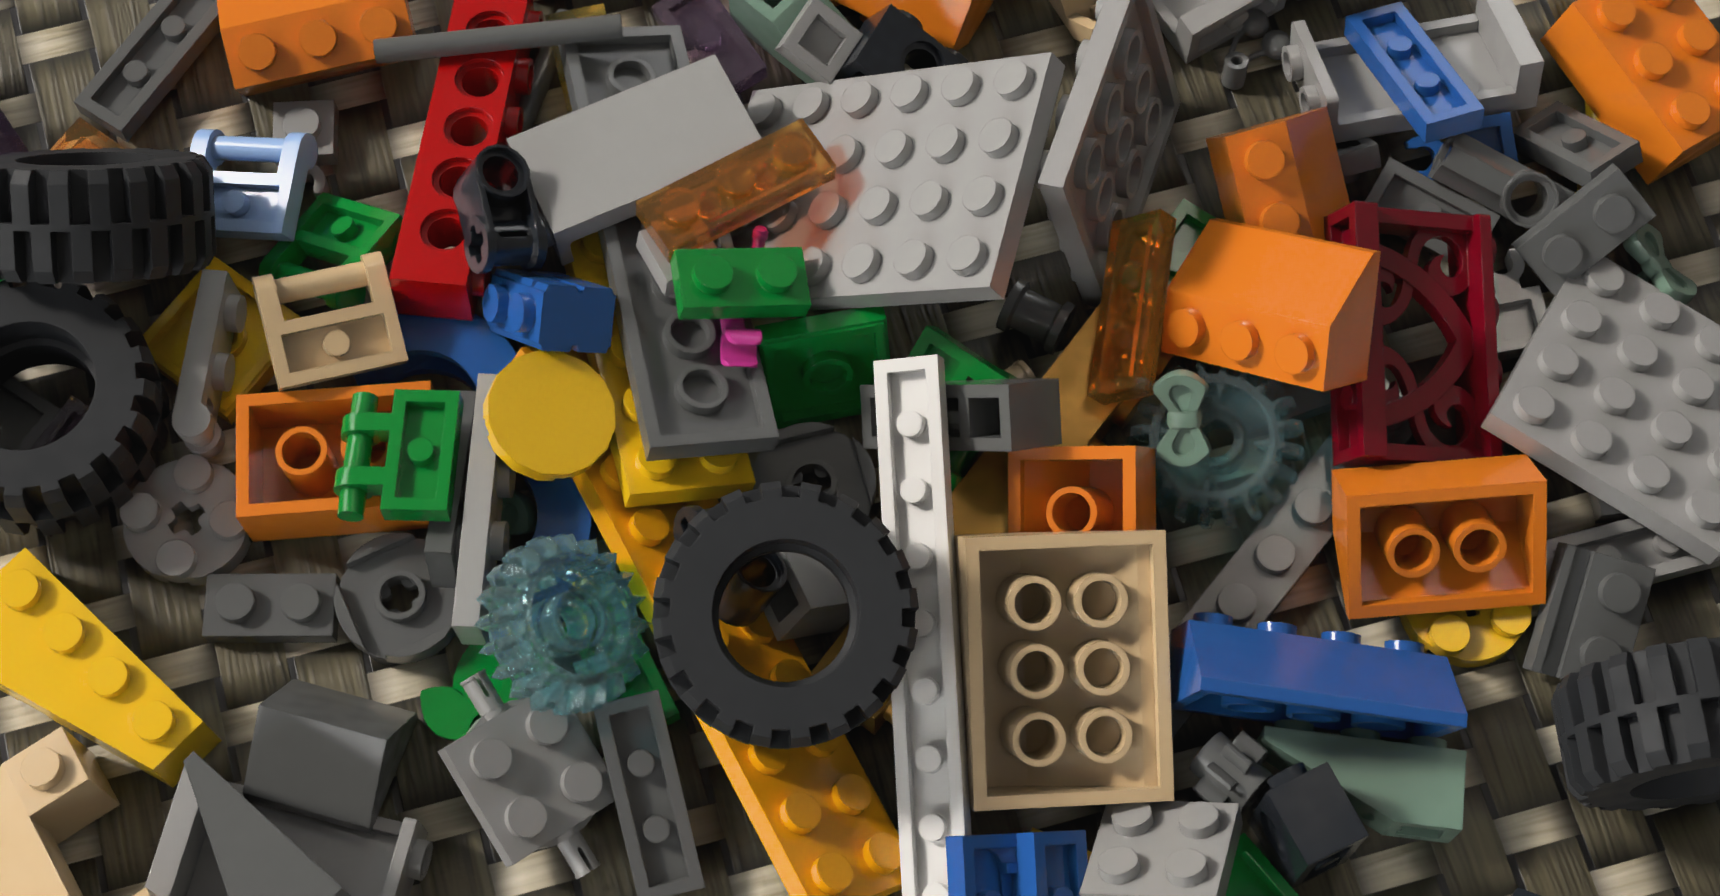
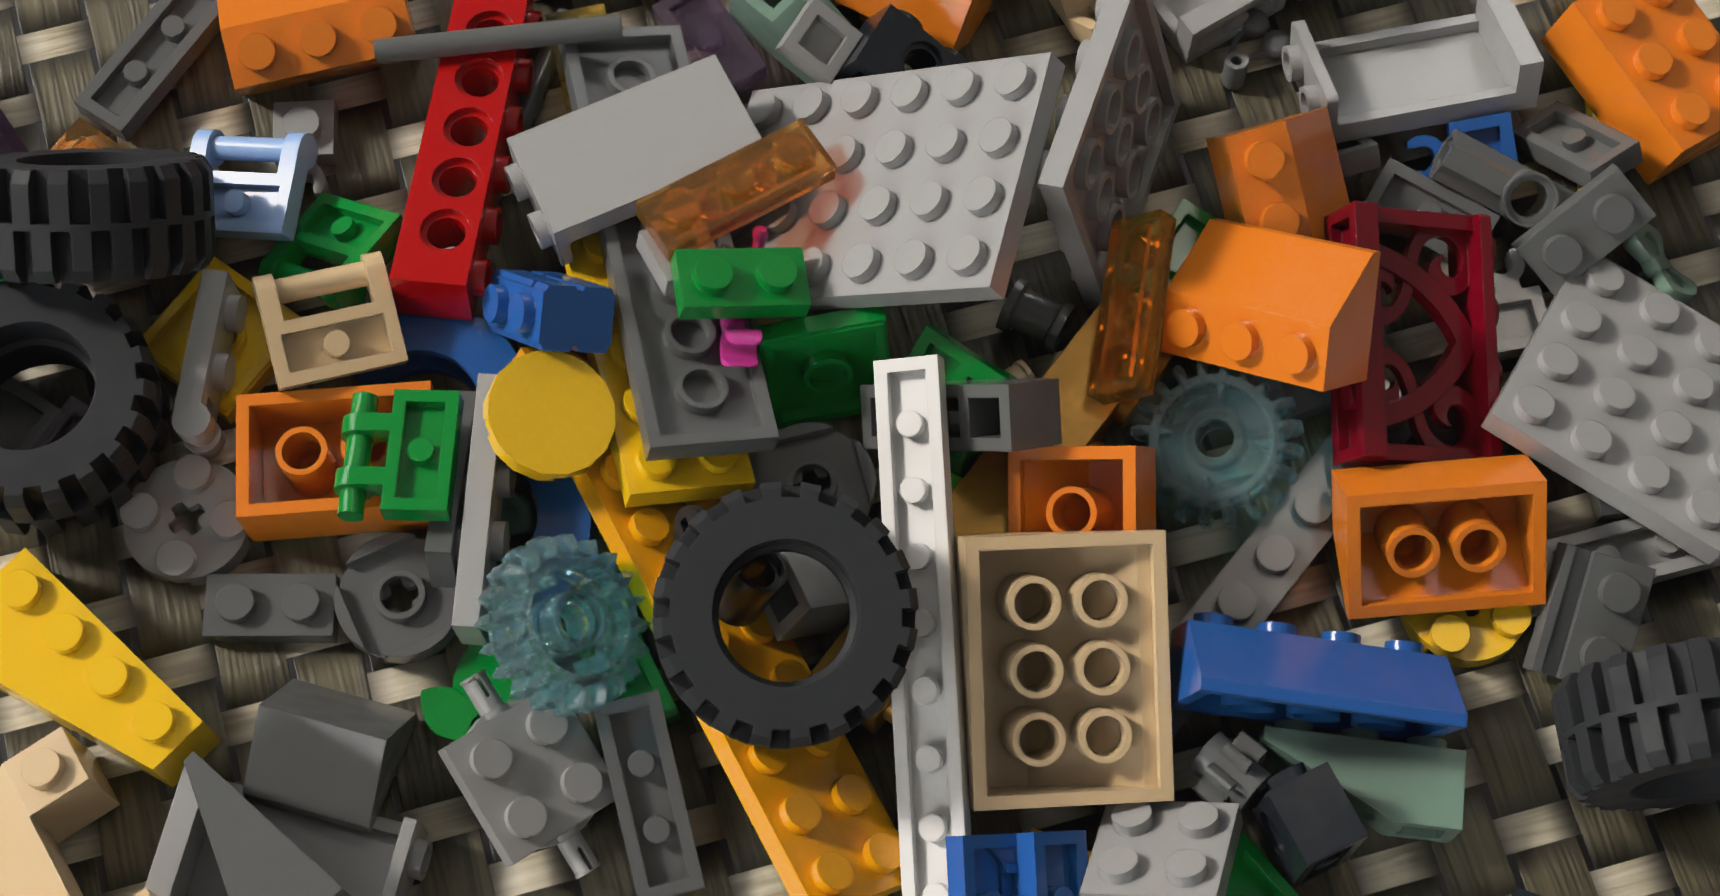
(503, 222): black piece -> none
(1182, 396): sand green piece -> none
(1414, 72): blue plate -> none

